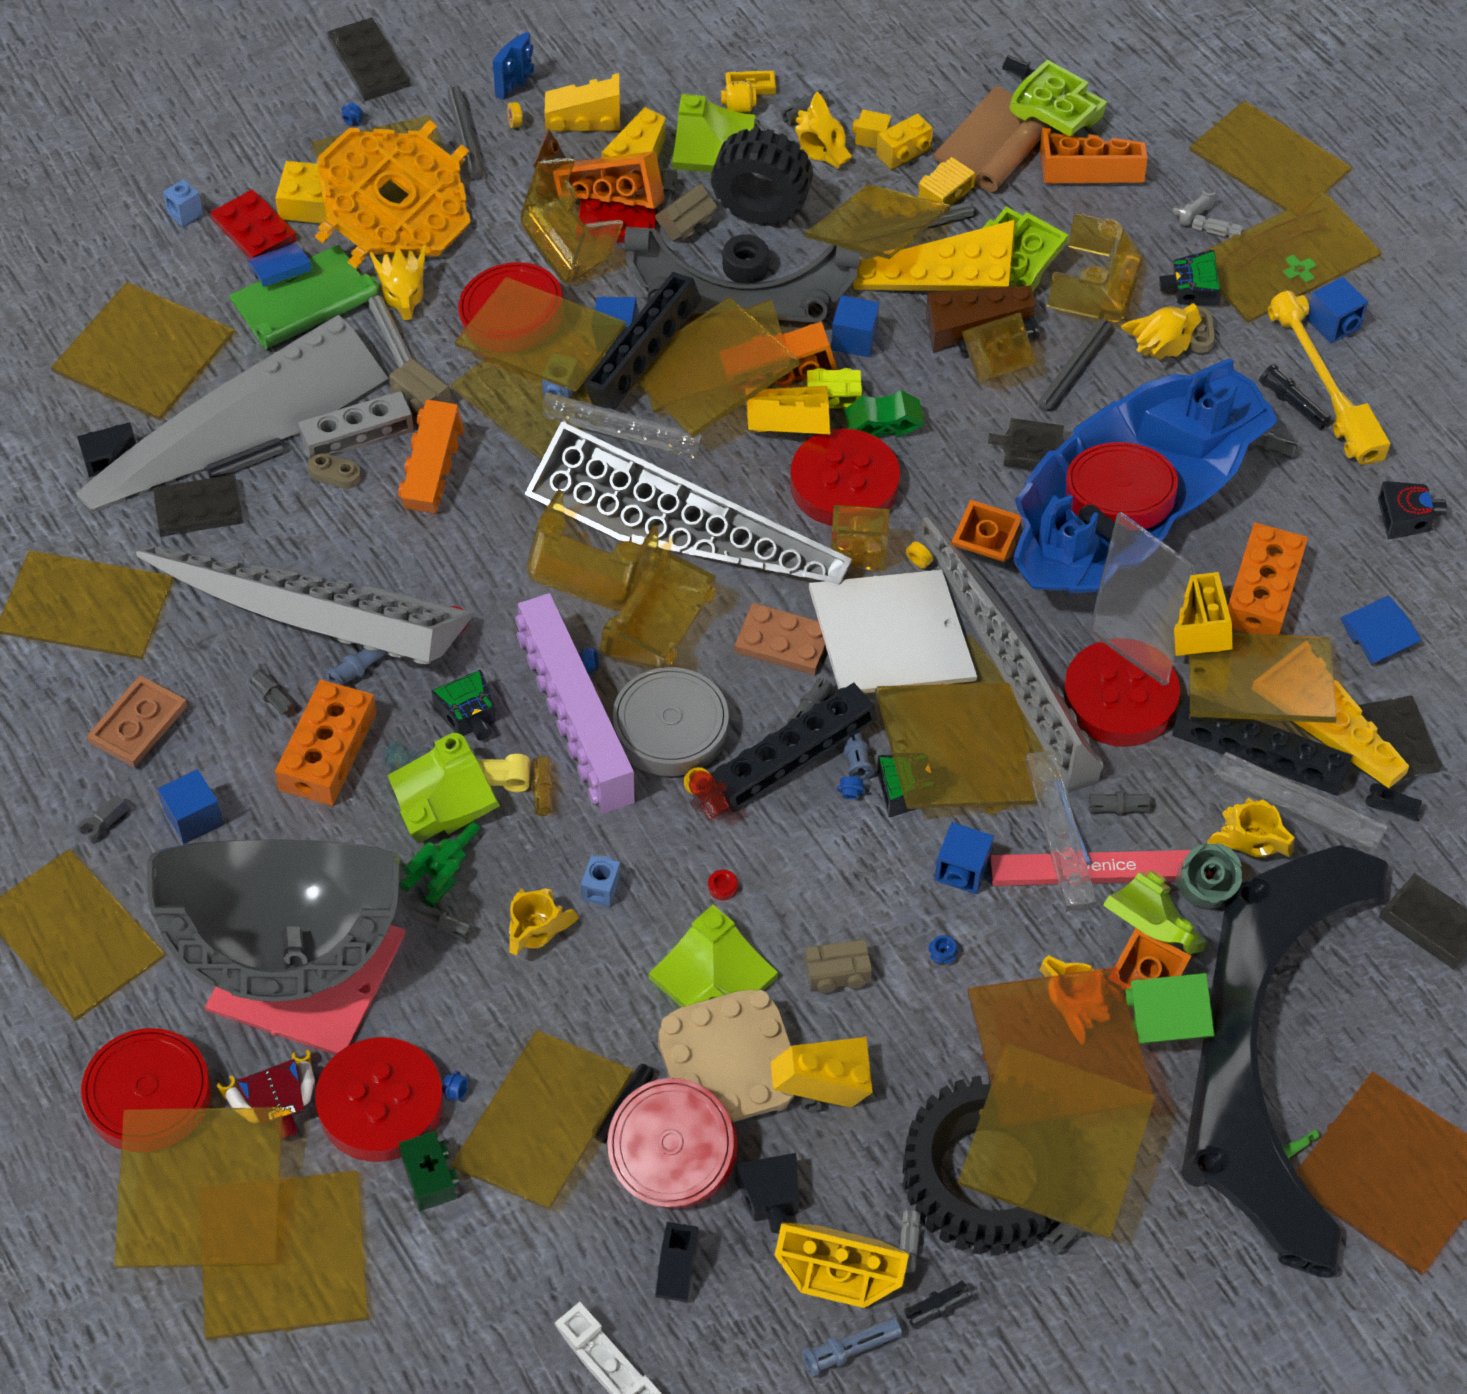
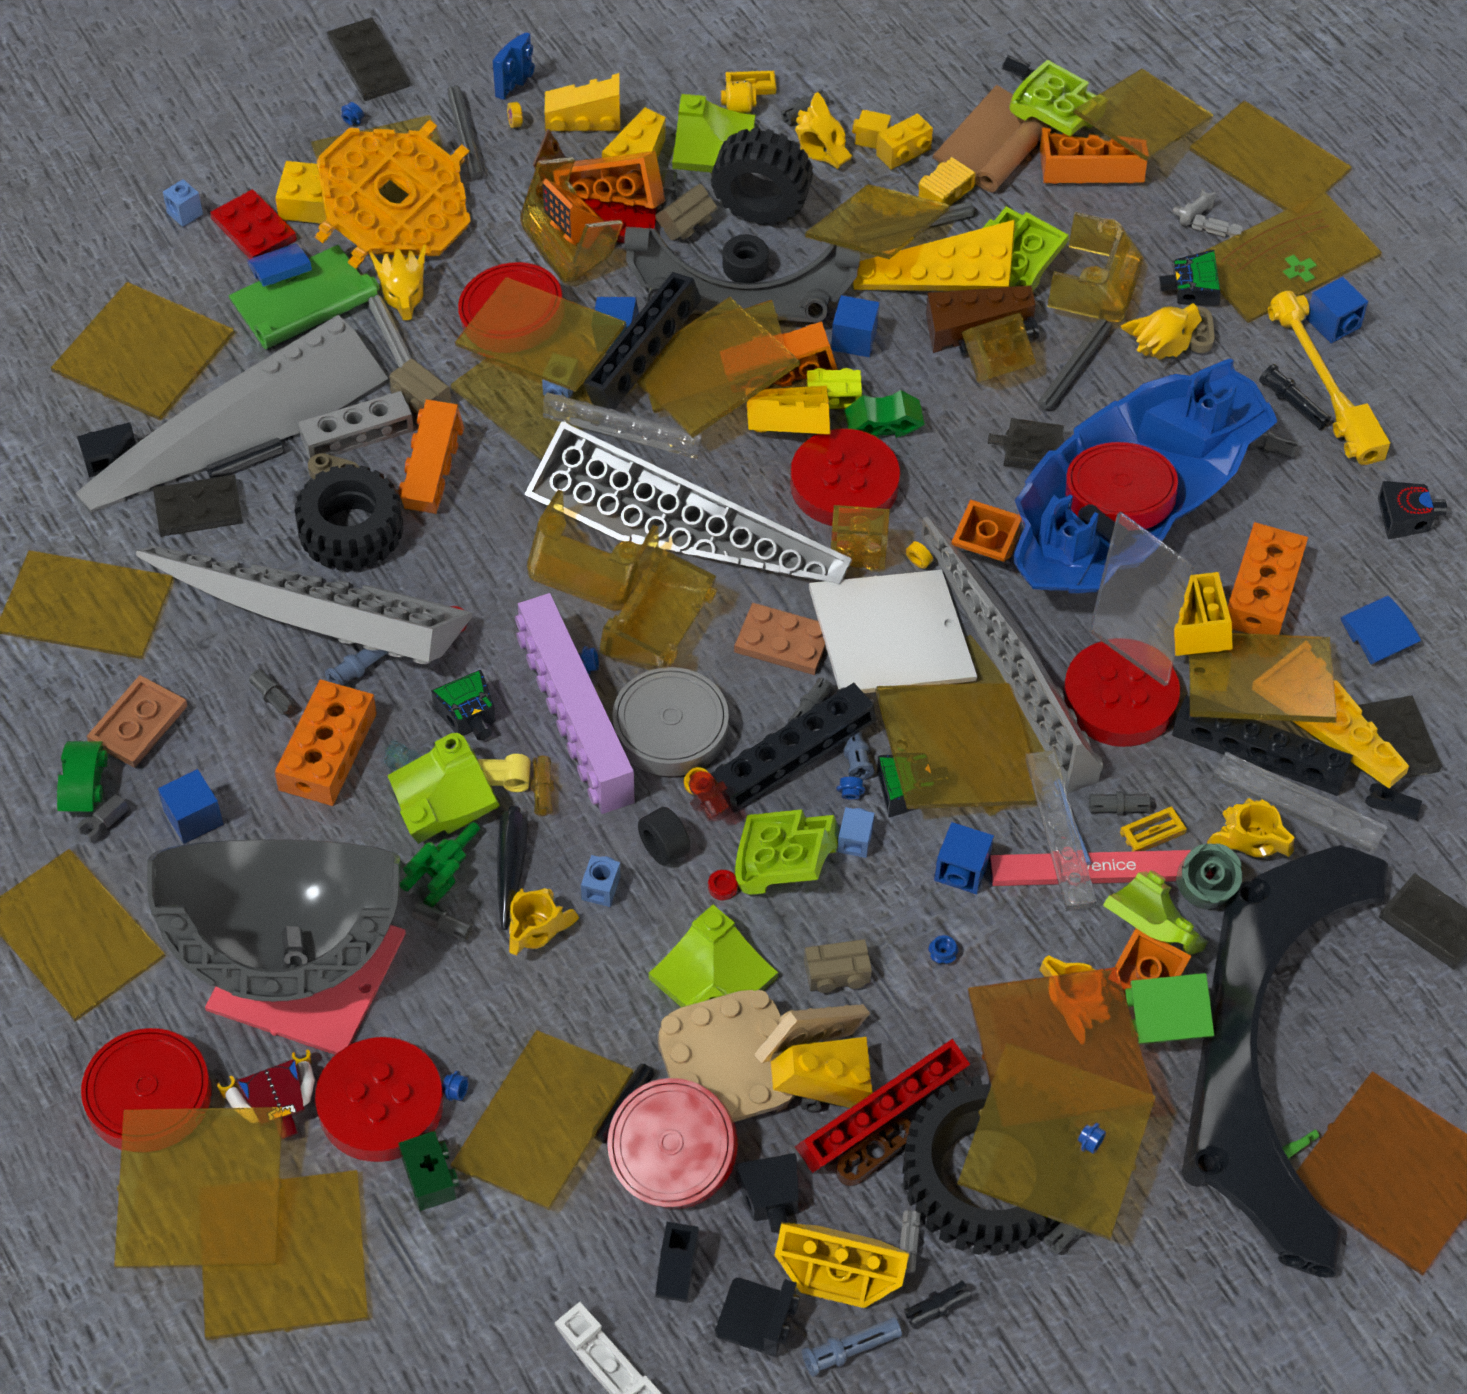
(82, 769): none -> green brick
(345, 490): none -> black tyre
(510, 859): none -> black piece
(567, 211): none -> orange slope
(664, 835): none -> black tyre
(757, 1315): none -> black bracket
(783, 849): none -> lime slope
(811, 1027): none -> tan wing
(852, 1157): none -> reddish brown beam
(855, 832): none -> medium blue brick
(882, 1105): none -> red brick
(1091, 1138): none -> blue plate
(1134, 841): none -> yellow tile
(1143, 114): none -> clear yellow piece

